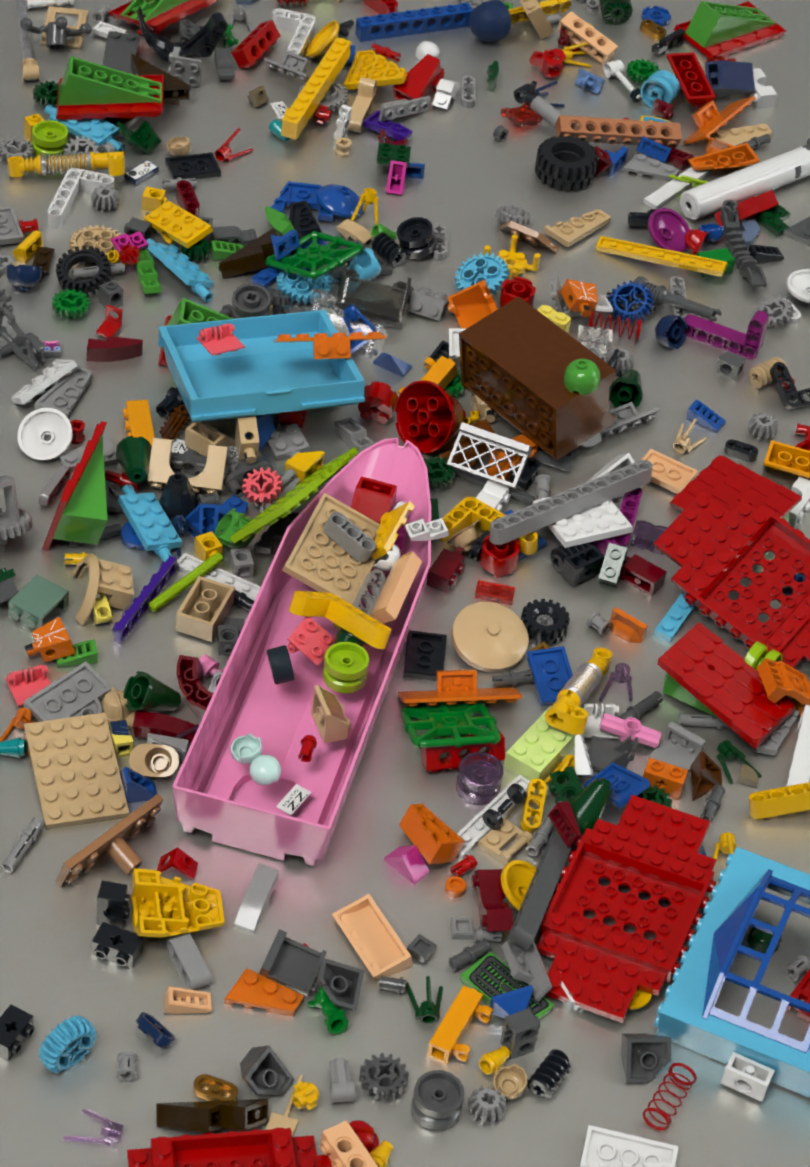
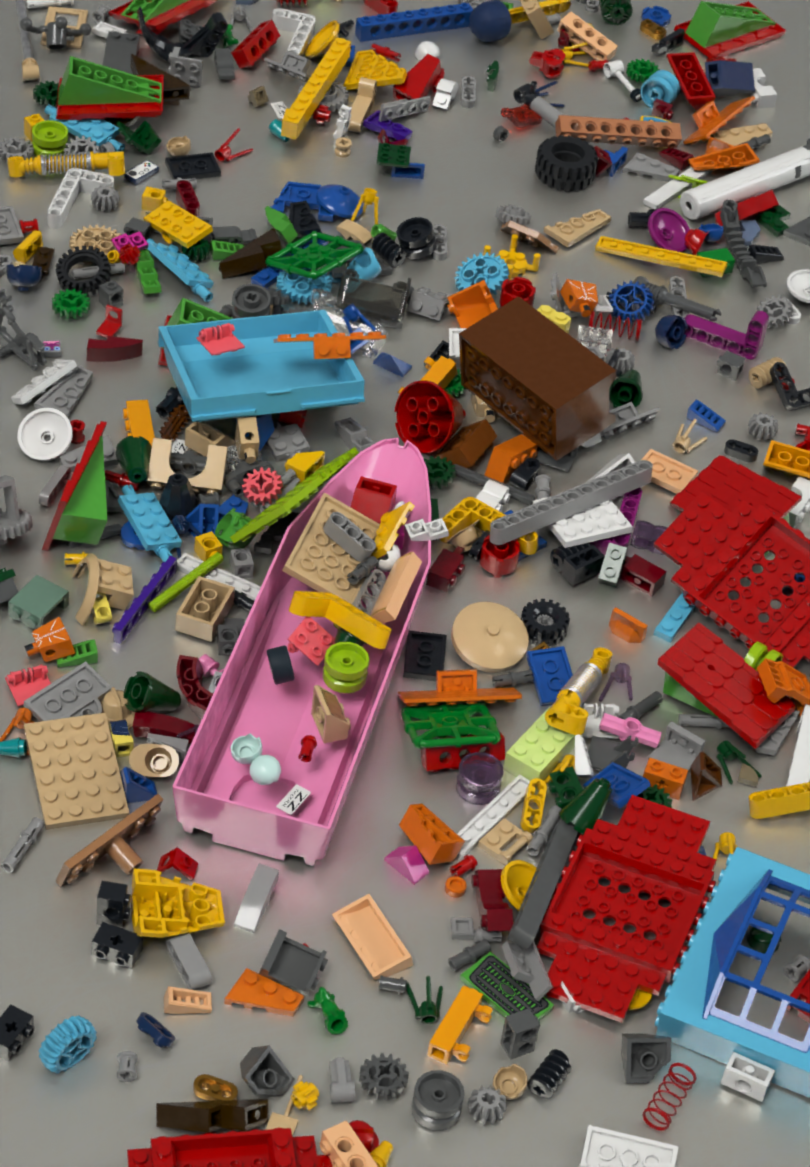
(111, 1131): clear purple plant -> none
(285, 244): blue slope -> none
(341, 983): dark grey slope -> none
(363, 570): none -> dark grey pin
(378, 403): red brick -> none
(396, 177): dark pink slope -> none
(421, 948): dark grey plate -> none
(474, 417): yellow arm -> none
(493, 440): fence -> none
(493, 818): black wheel -> none
(493, 1060): yellow cone -> none
(494, 592): clear red plate -> none
(511, 1002): blue slope -> none
(564, 818): dark red slope -> none
(582, 376): bright green cylinder -> none
(590, 81): medium blue hips -> none
(596, 65): none -> red pin
(599, 623): light grey bush -> none
(653, 149): blue plate -> none
(713, 803): dark grey pin -> none

